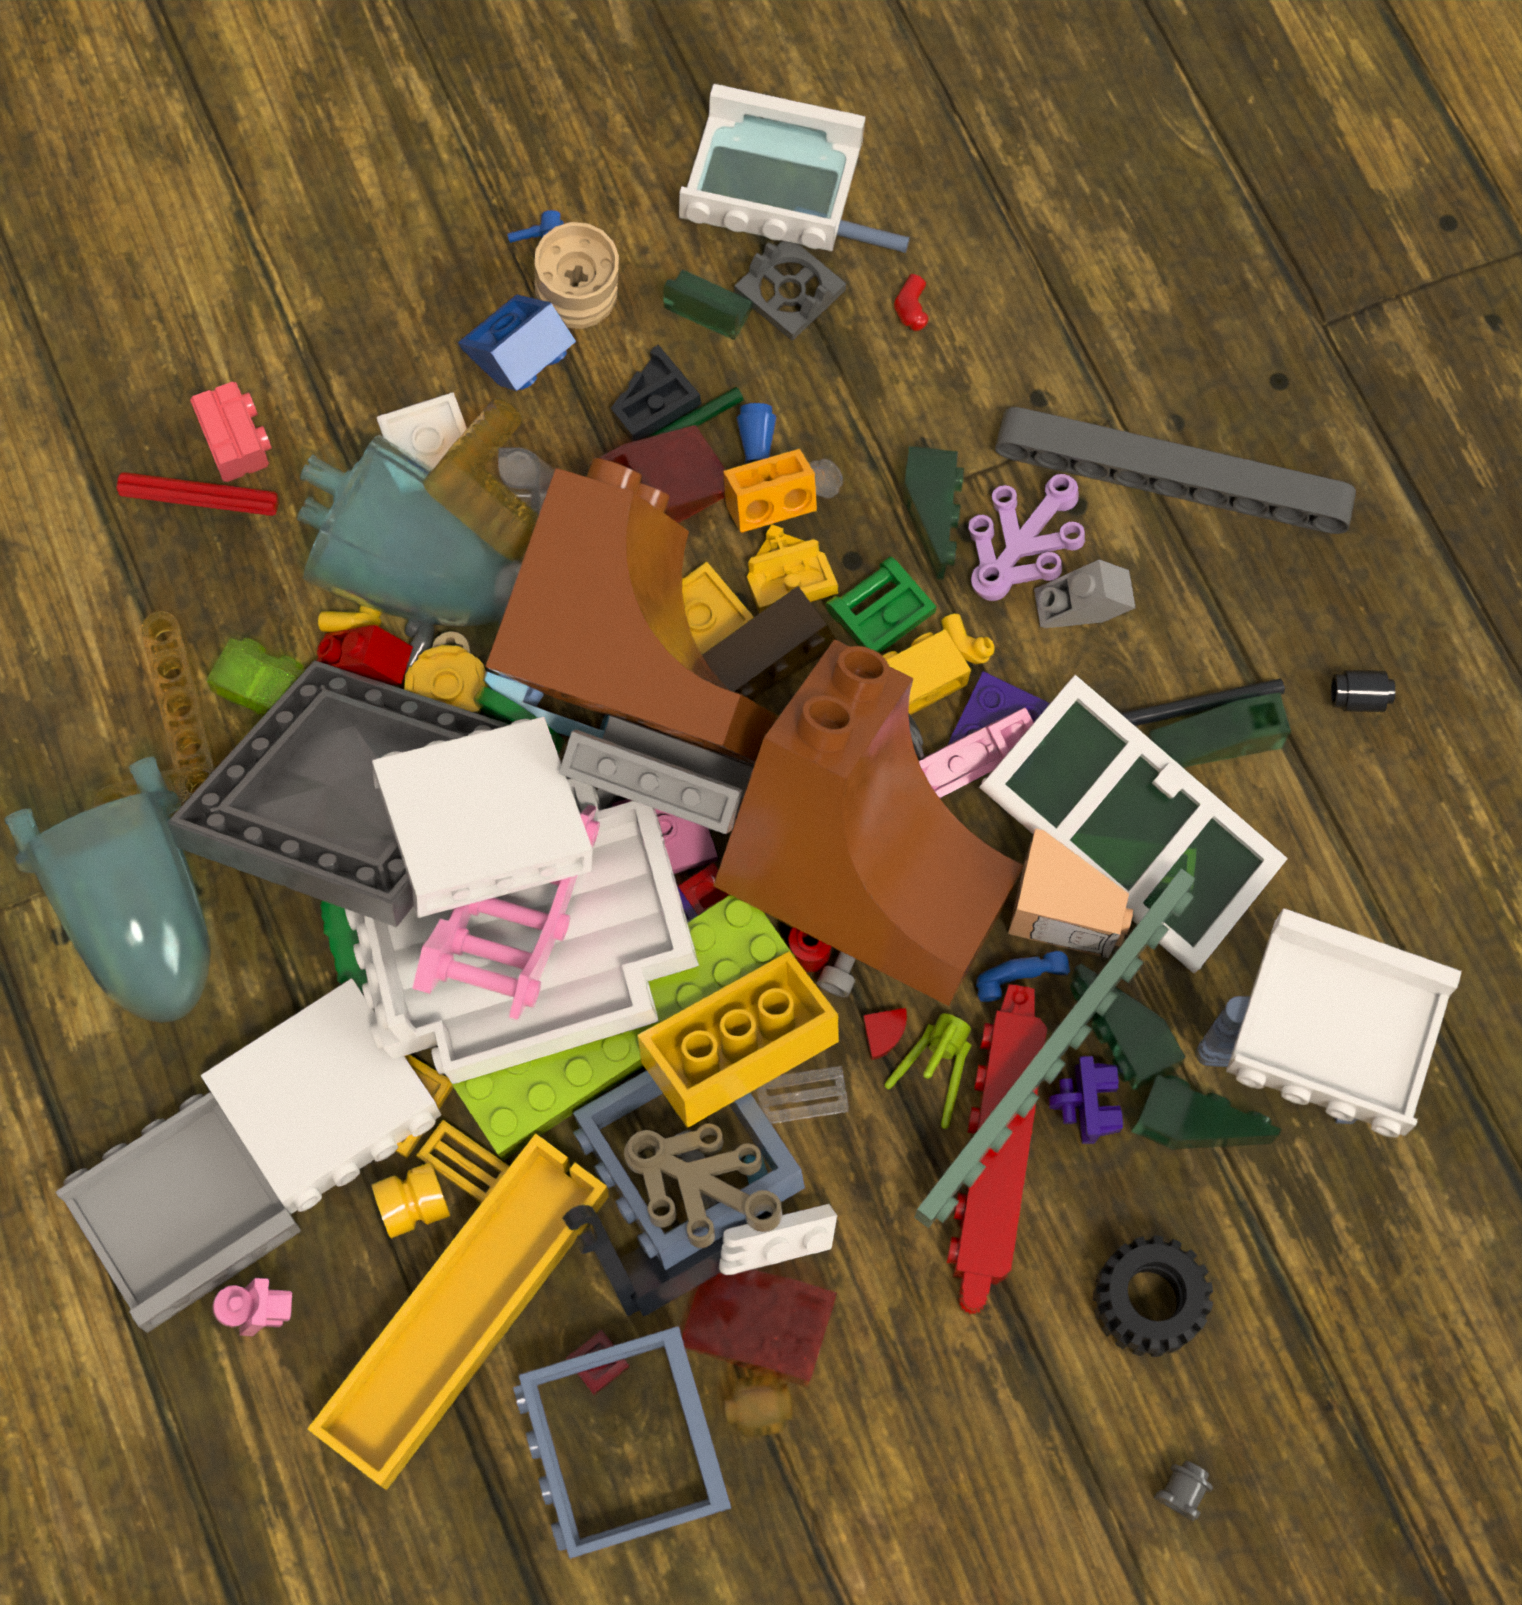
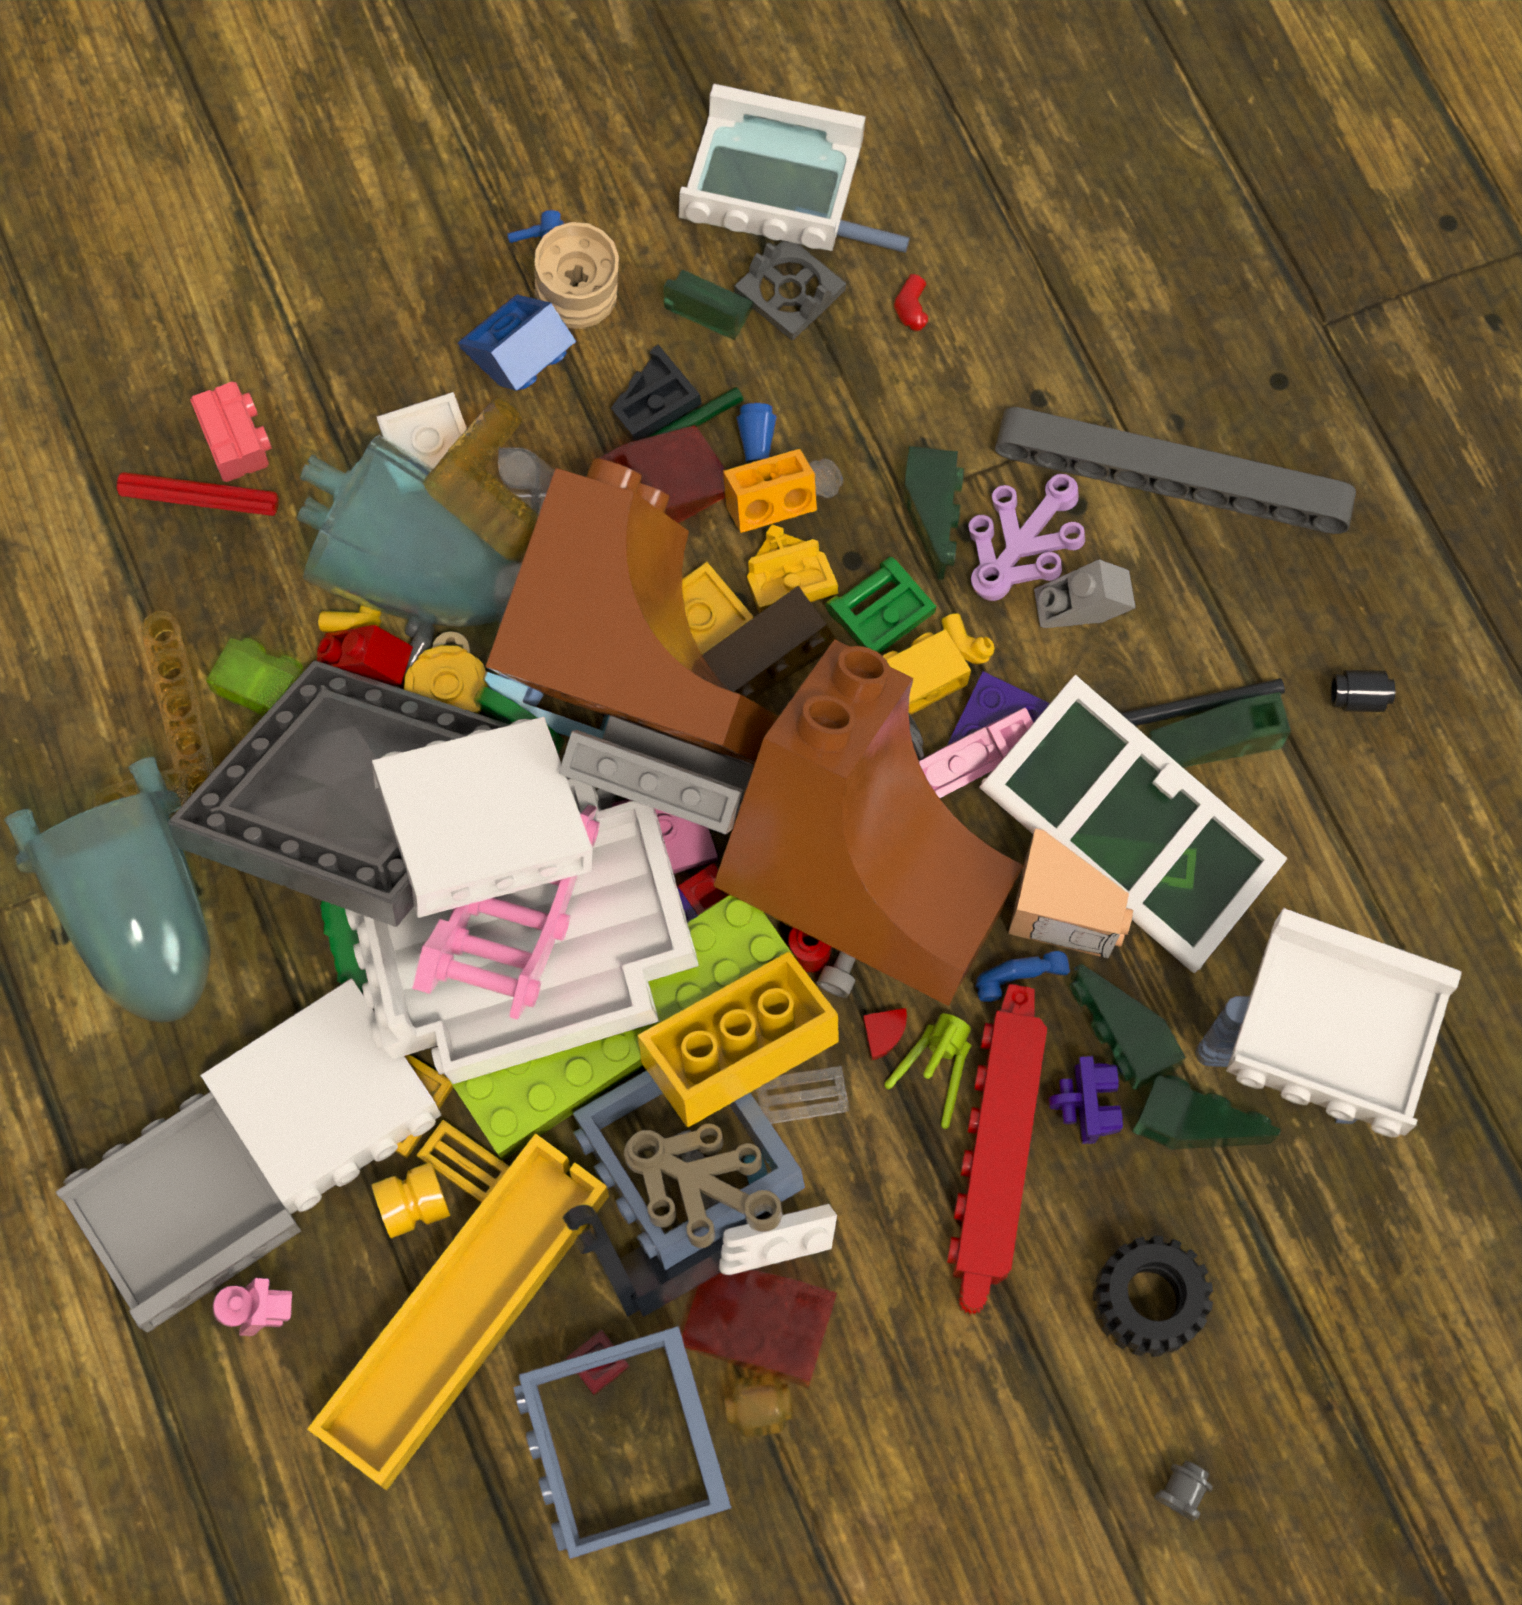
(1047, 1062): sand green plate -> none

